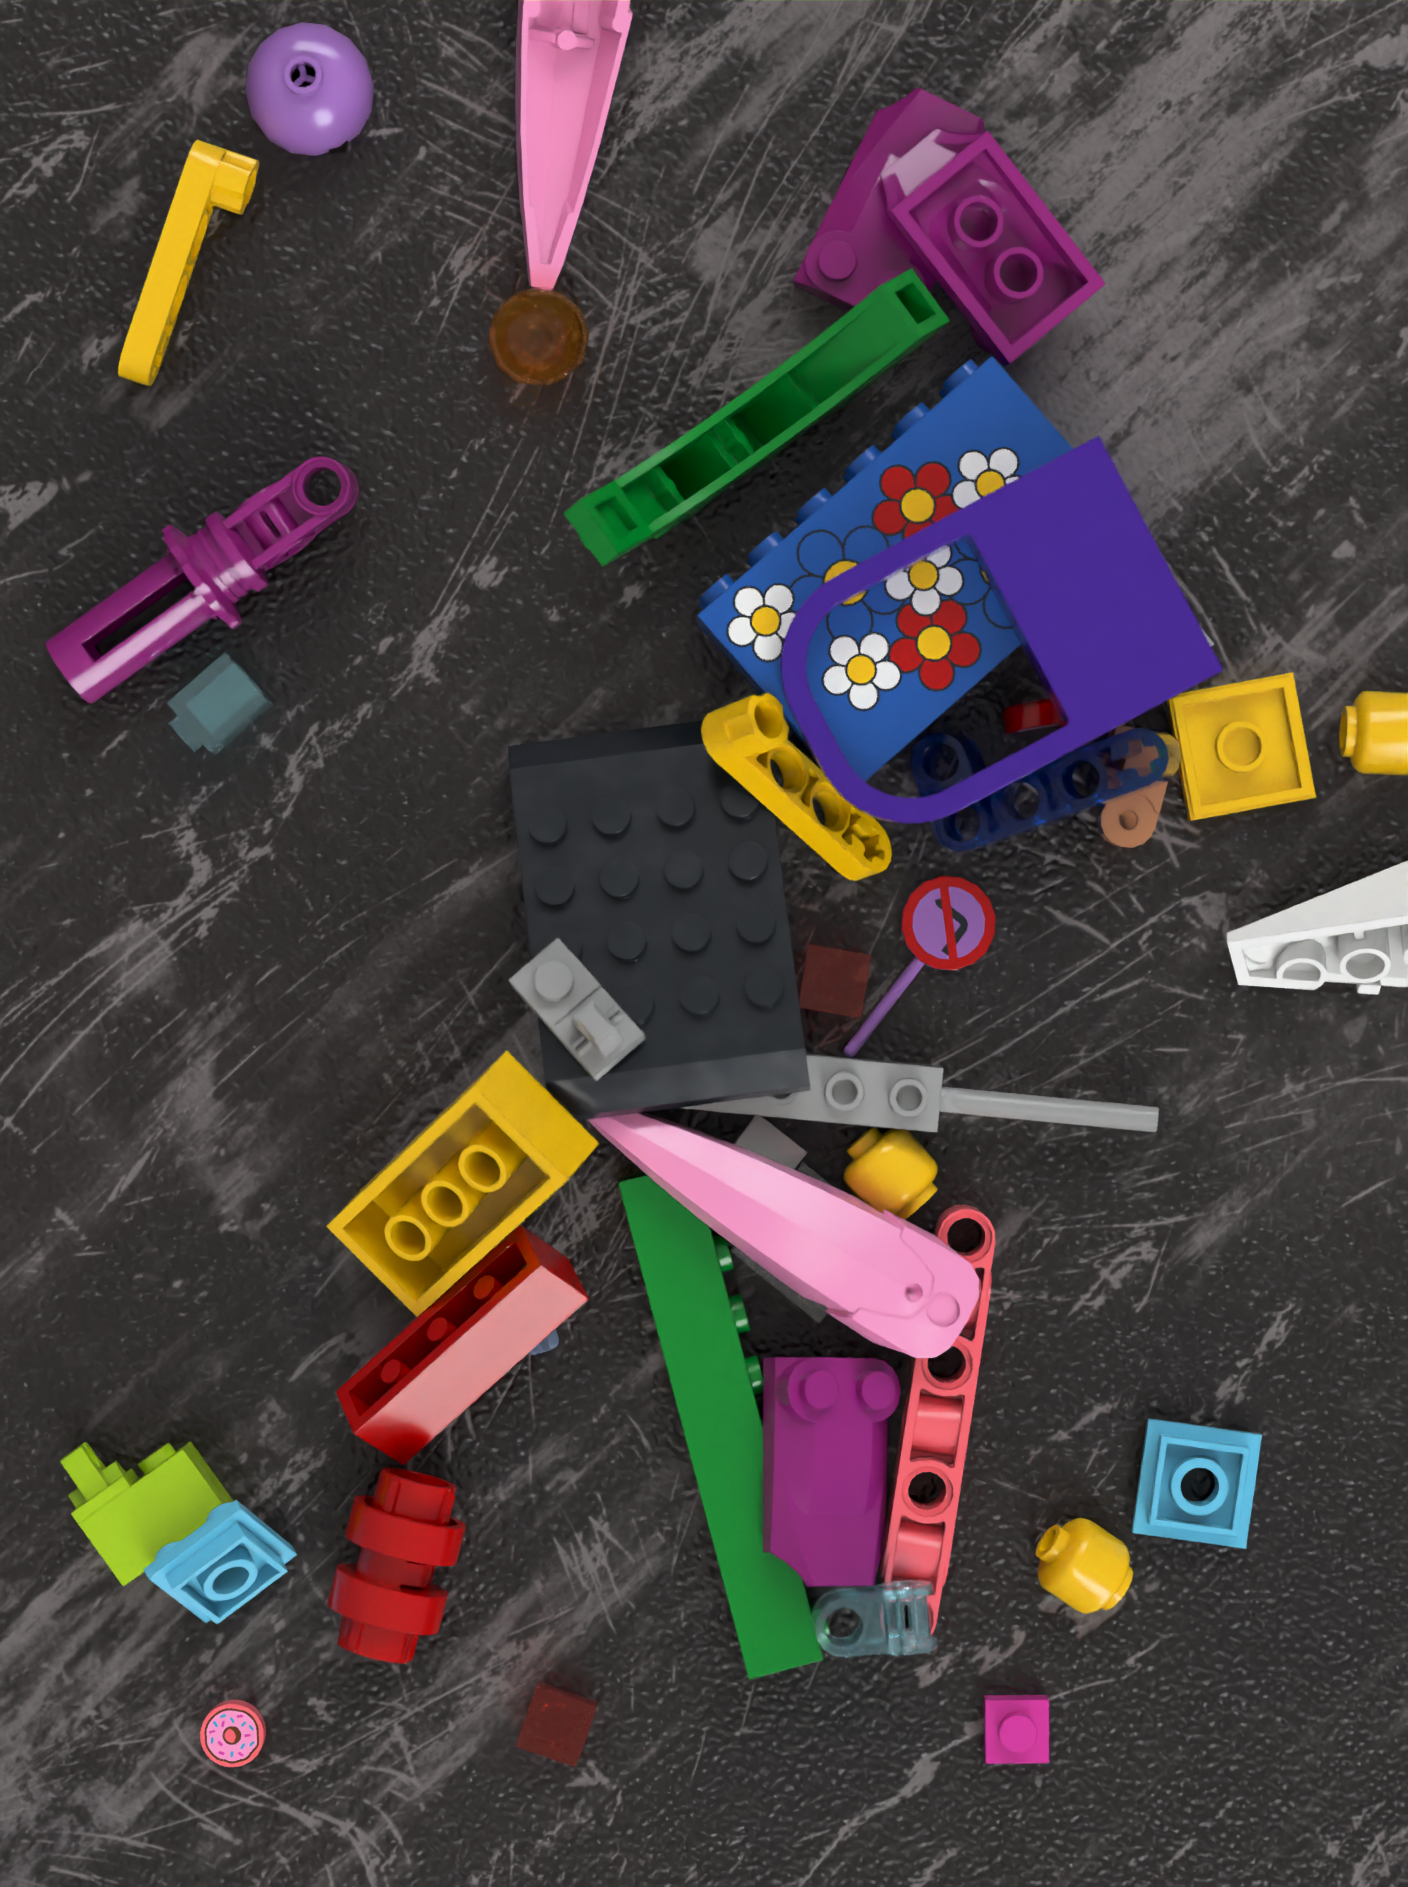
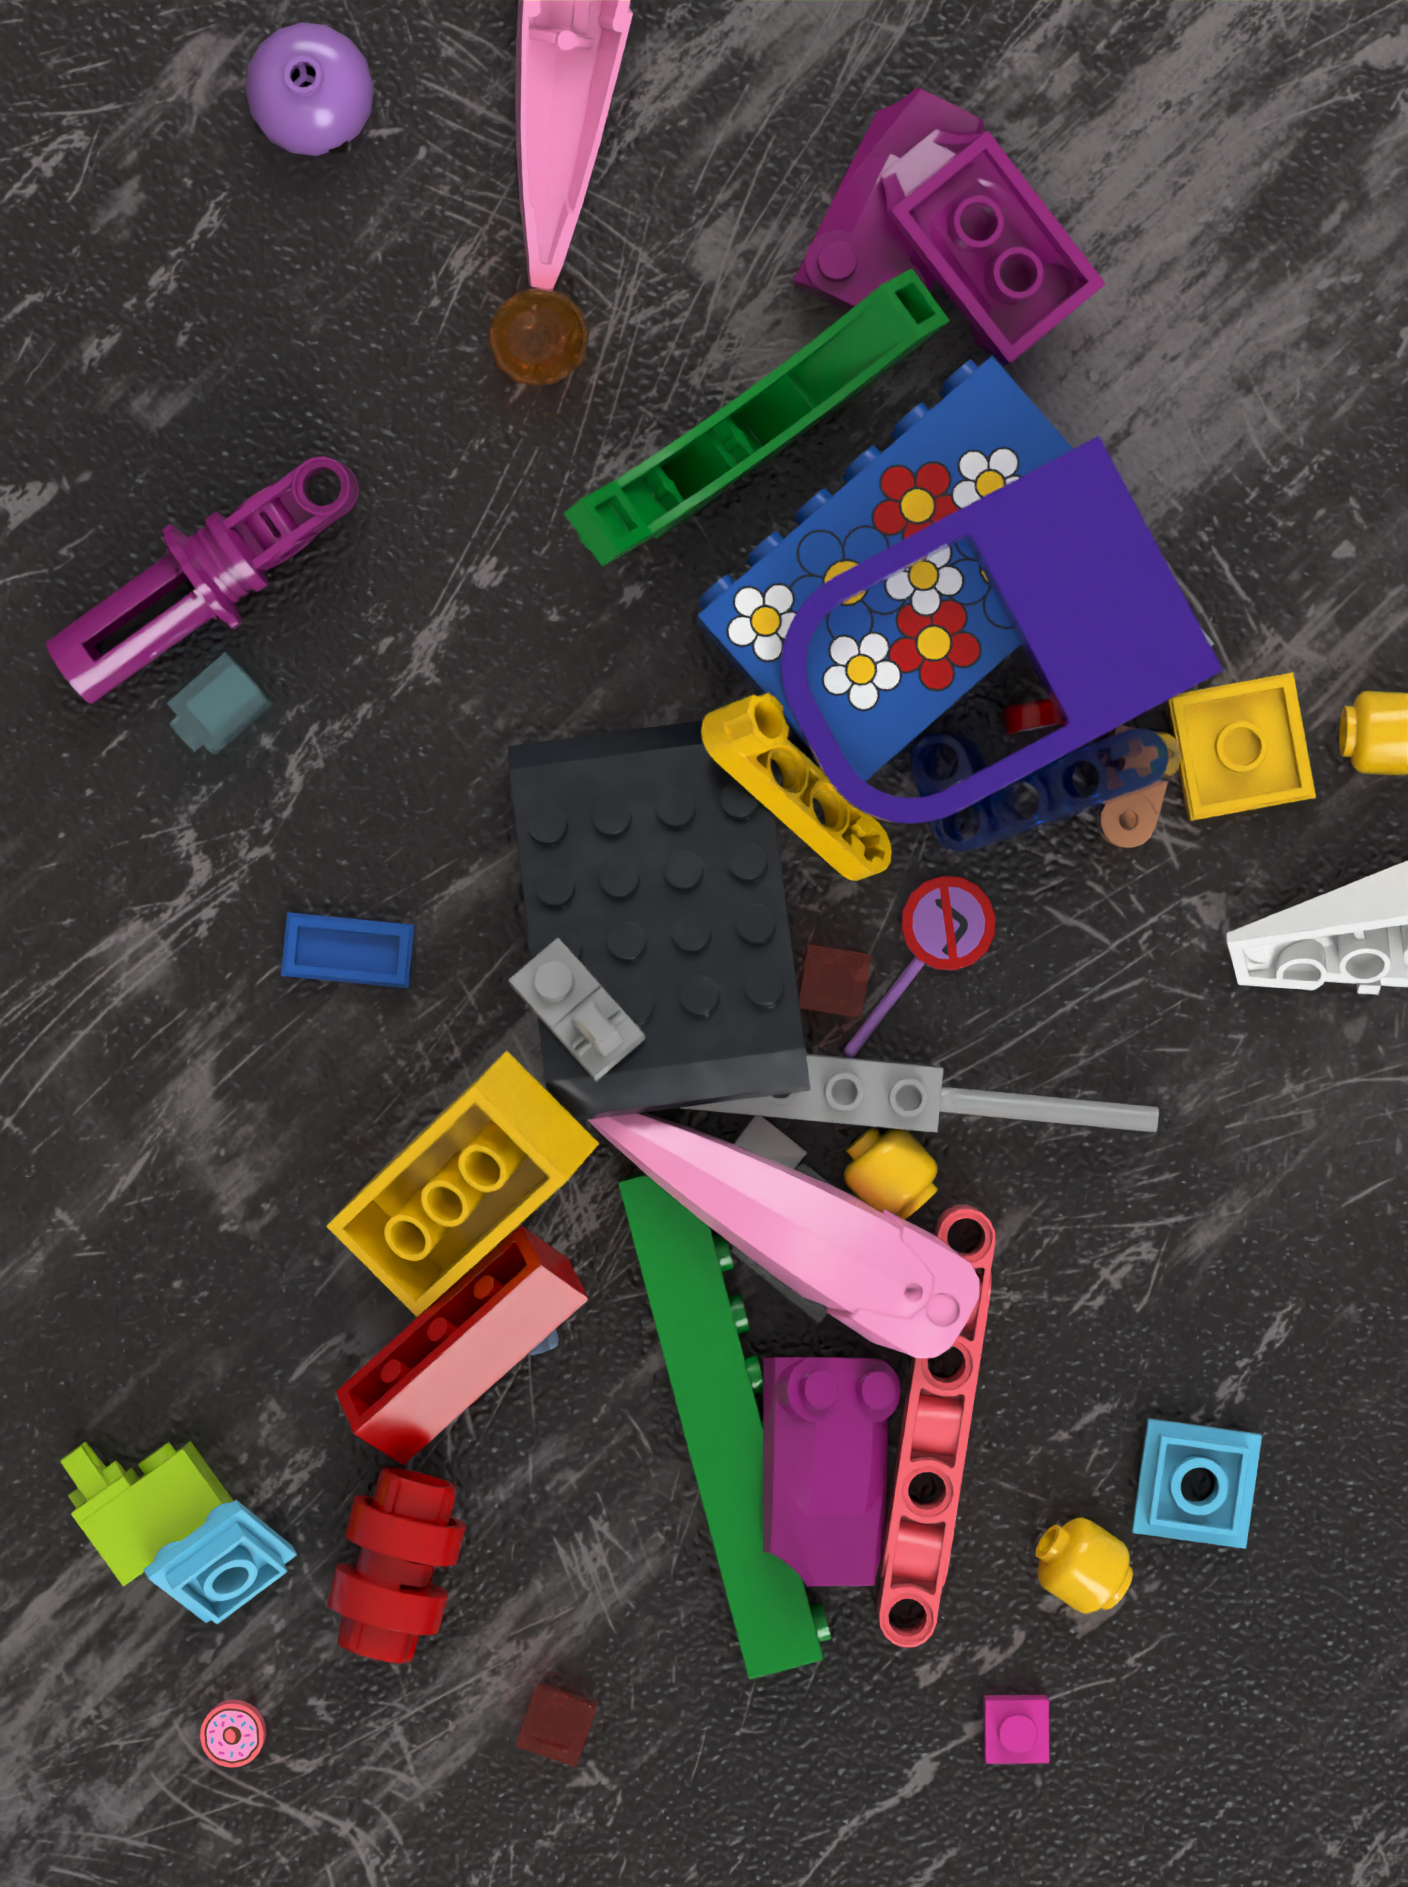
(208, 180): yellow beam -> none
(348, 950): none -> blue tile
(880, 1619): clear light blue piece -> none

